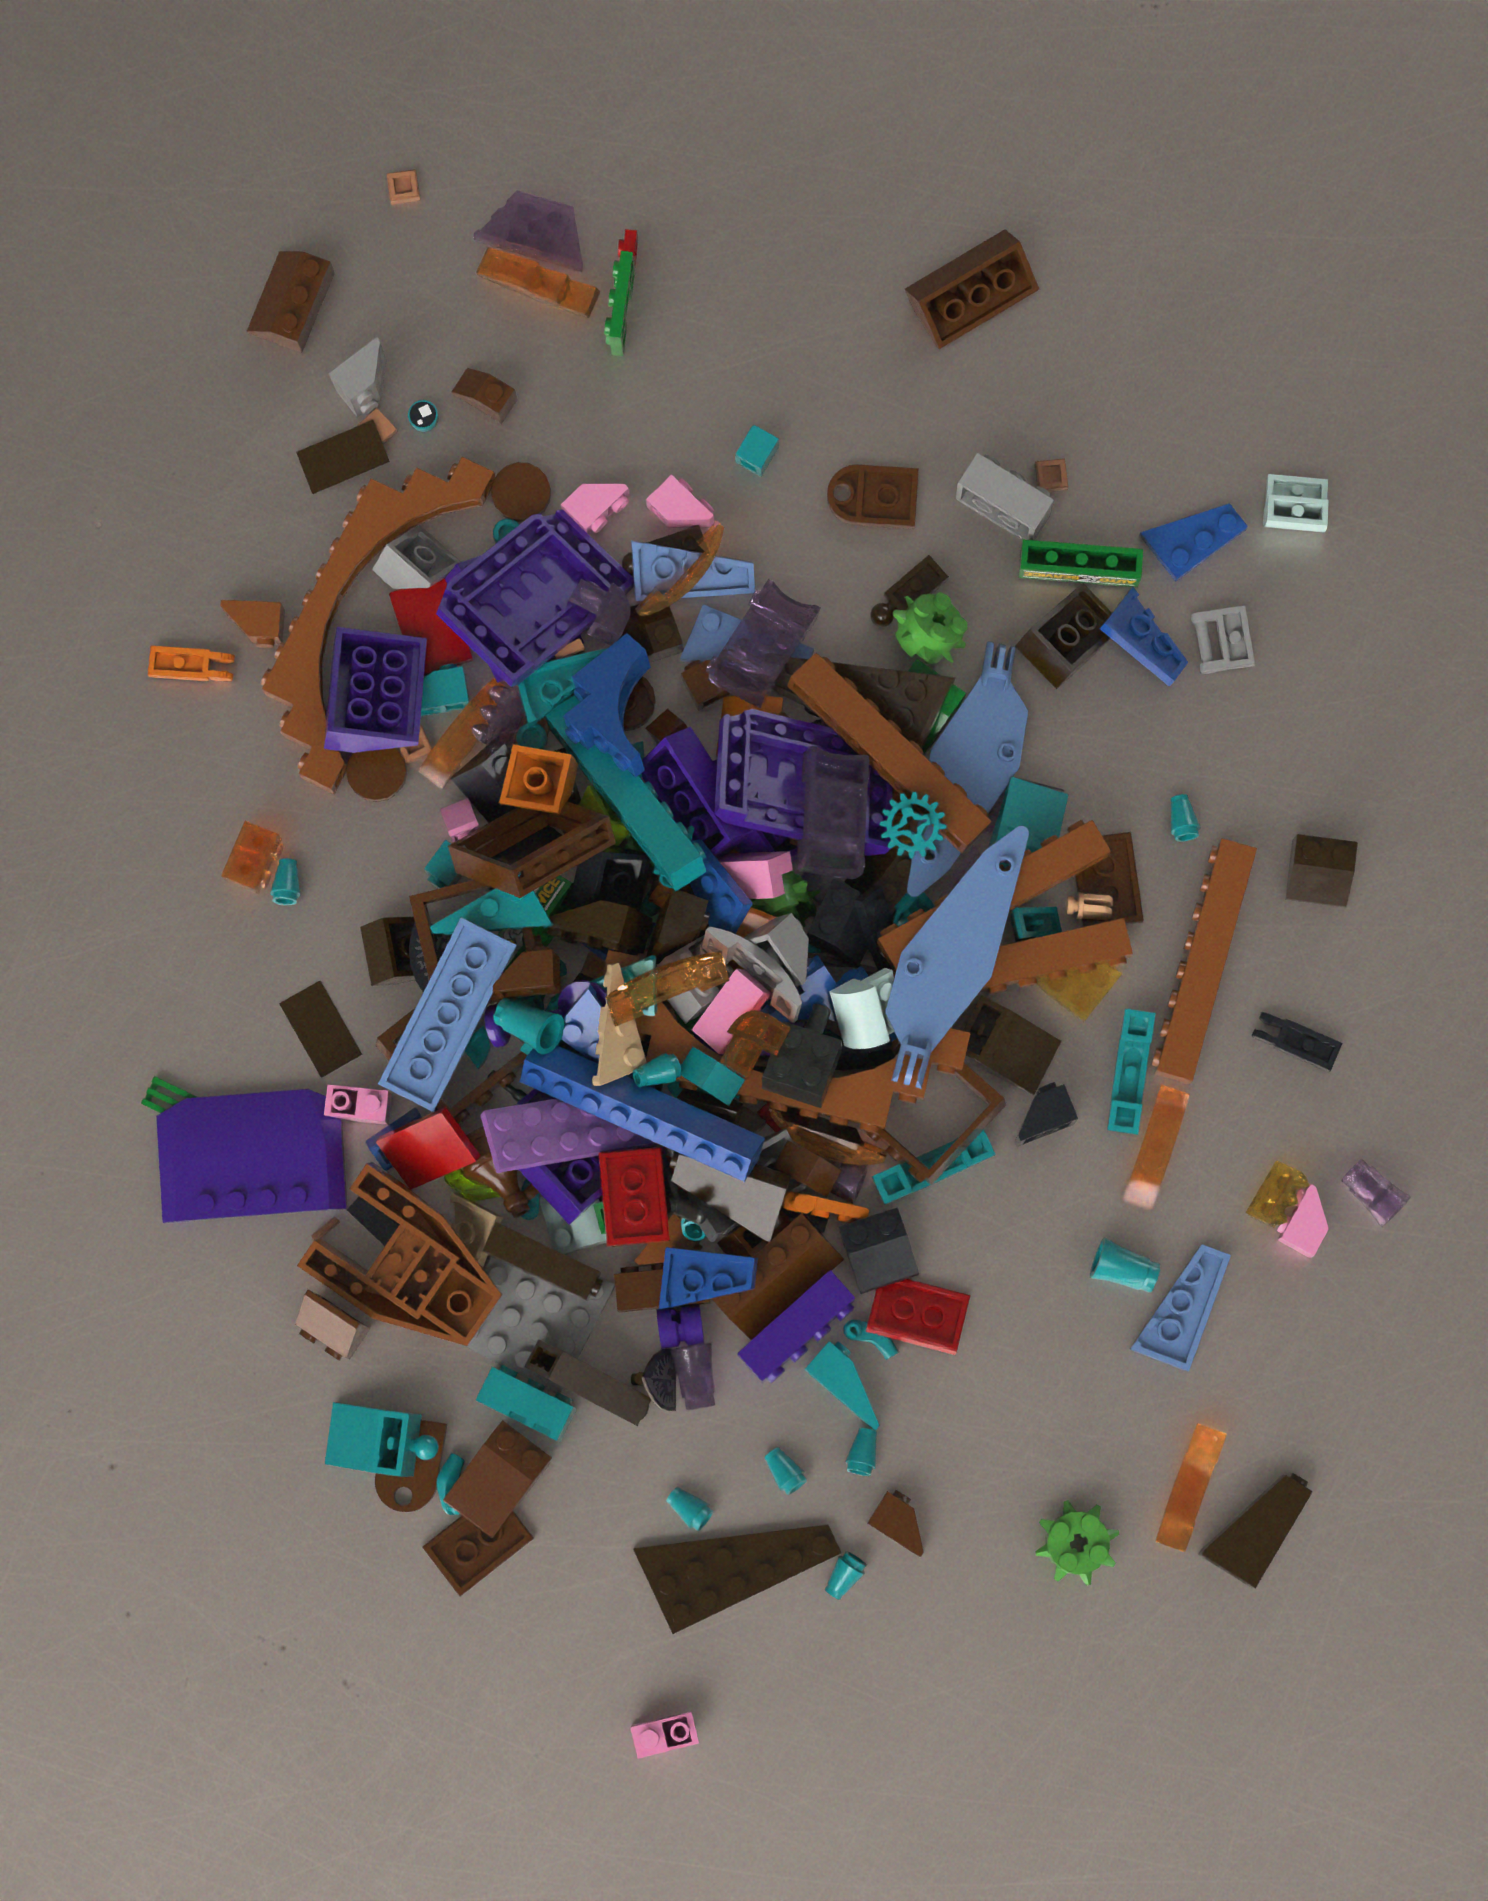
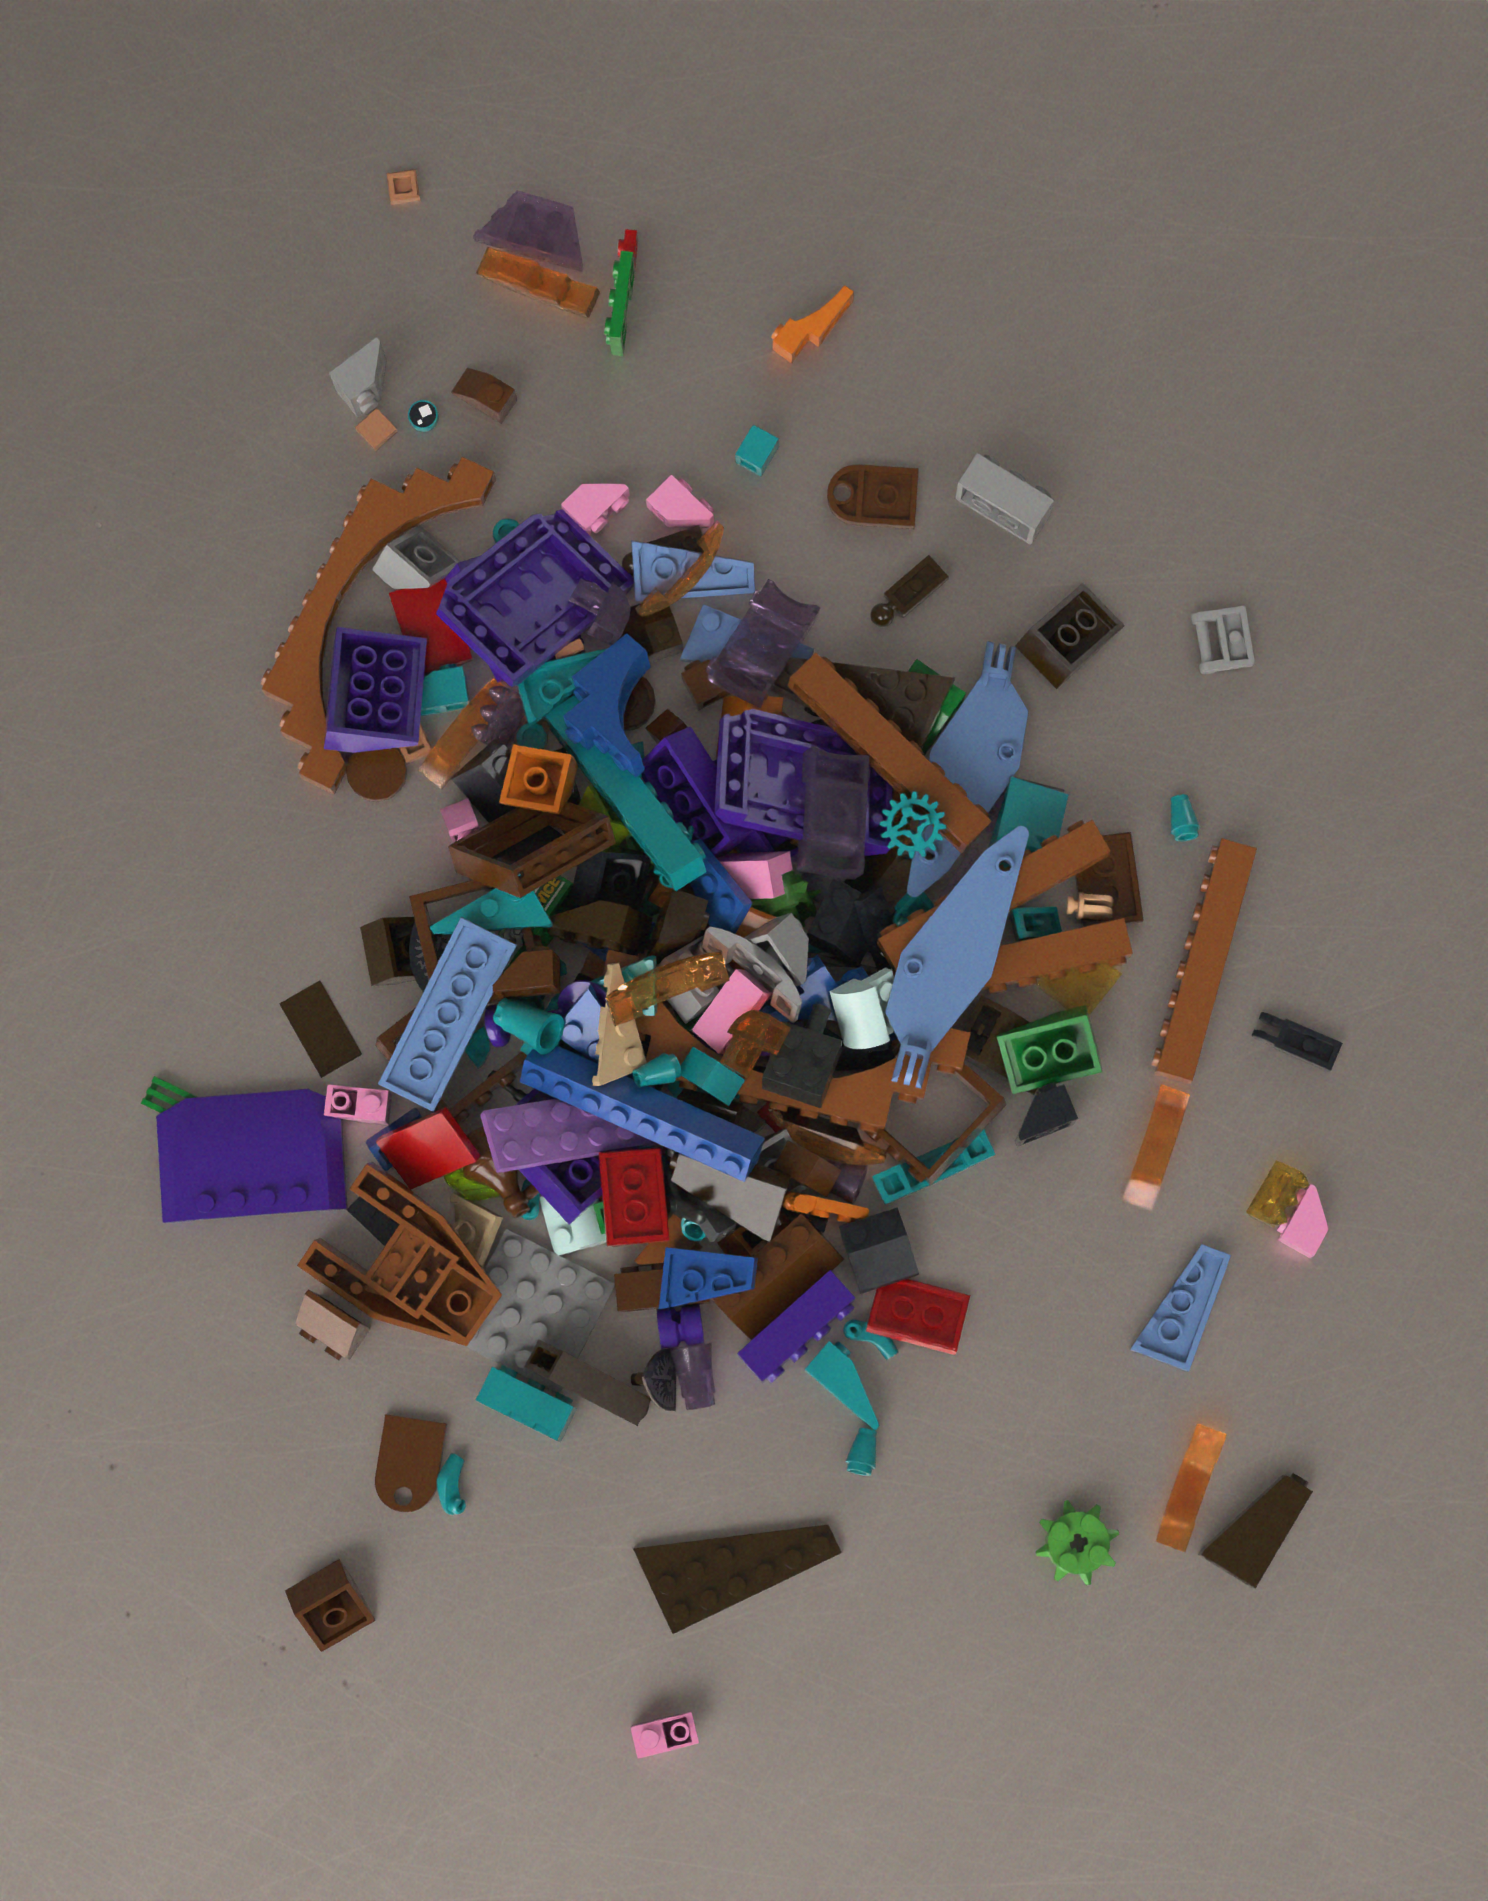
(187, 664): orange hinge -> none
(252, 858): clear orange brick -> none
(257, 620): dark orange slope -> none
(286, 883): teal cone -> none
(291, 299): reddish brown slope -> none
(325, 1228): nougat leg -> none
(329, 1605): none -> reddish brown slope
(342, 456): dark brown sticker -> none
(377, 1440): teal slope -> none
(441, 868): teal brick -> none
(469, 1555): reddish brown tile -> none
(497, 1479): reddish brown slope -> none
(520, 491): reddish brown tile -> none
(543, 1262): dark brown slope -> none
(690, 1508): teal cone -> none
(785, 1471): teal cone -> none
(794, 335): none -> orange slope
(845, 1574): teal cone -> none
(898, 1521): reddish brown slope -> none
(930, 627): bright green brick -> none
(972, 288): reddish brown slope -> none
(1050, 1050): none -> green slope
(1051, 474): nougat tile -> none
(1080, 563): green brick -> none
(1124, 1267): teal plant -> none
(1130, 1071): teal slope -> none
(1139, 635): blue wing -> none
(1193, 539): blue wing -> none
(1296, 503): light aqua brick -> none
(1321, 870): dark brown slope -> none
(1375, 1192): clear purple plant -> none

